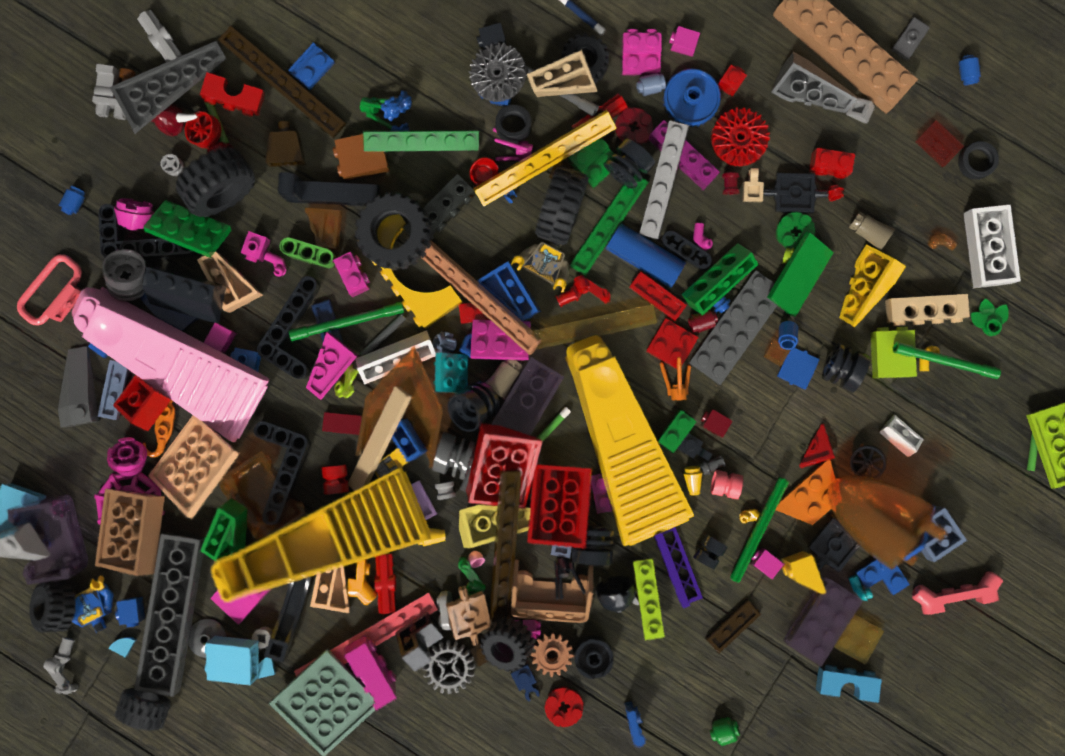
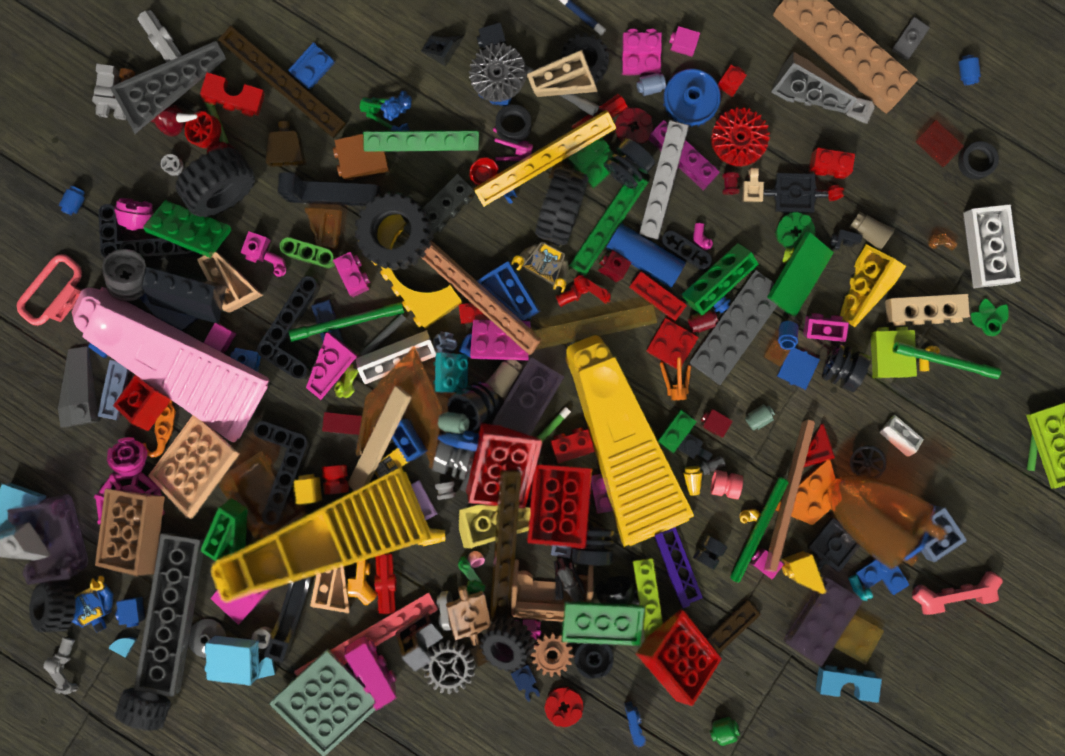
(308, 489): none -> yellow brick
(441, 48): none -> black slope
(453, 422): none -> sand green brick
(467, 440): none -> blue plate
(570, 584): none -> dark grey axle
(572, 445): none -> red brick
(602, 623): none -> plate
(613, 266): none -> dark red brick
(680, 658): none -> red slope
(760, 417): none -> sand green brick
(789, 496): none -> nougat tile
(825, 328): none -> dark pink brick
(848, 238): none -> black bracket

